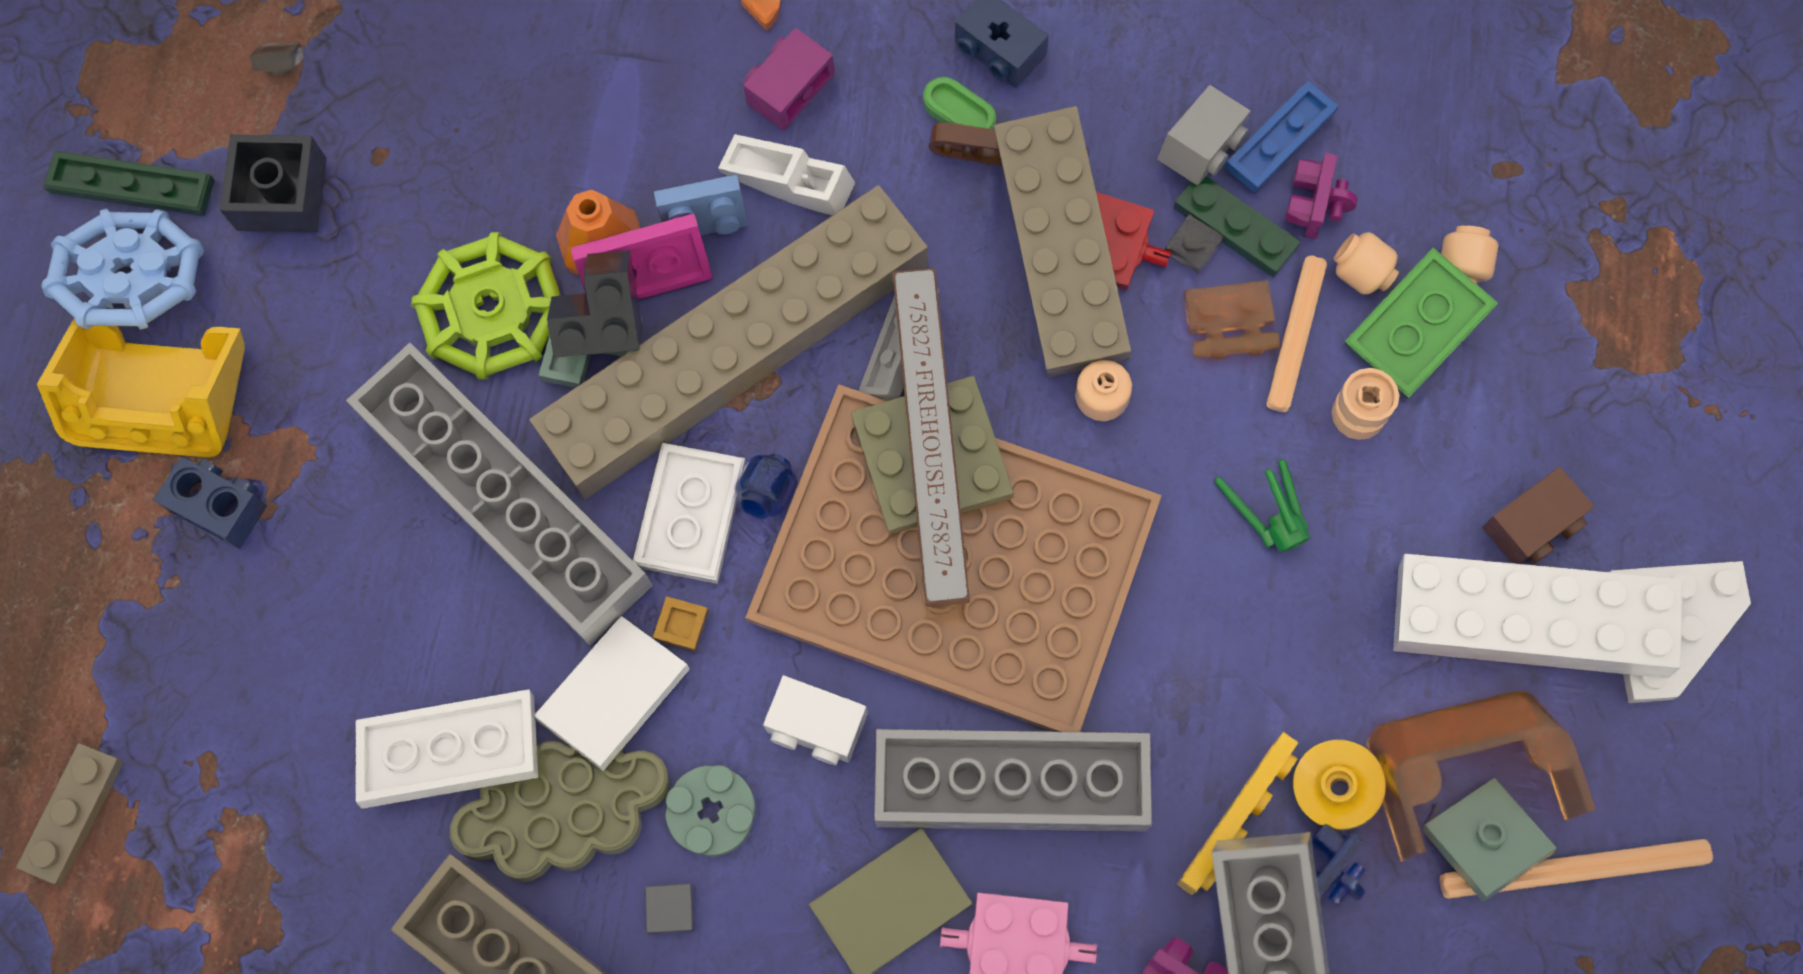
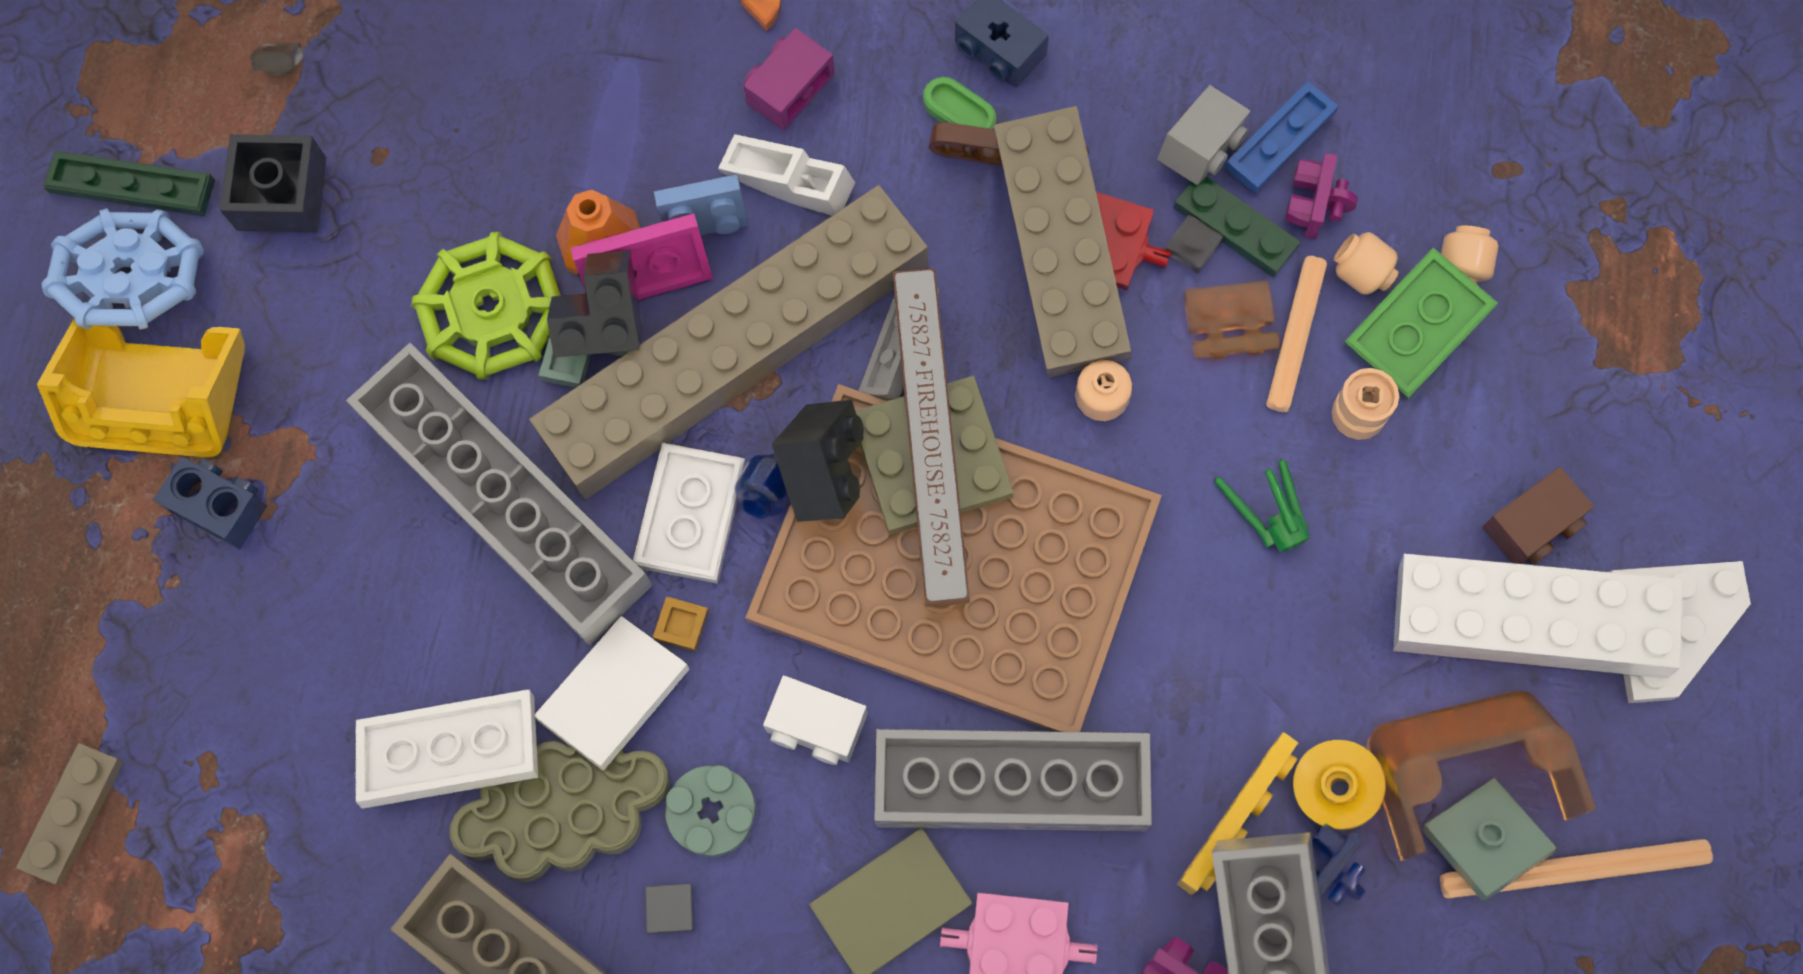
(815, 460): none -> black brick

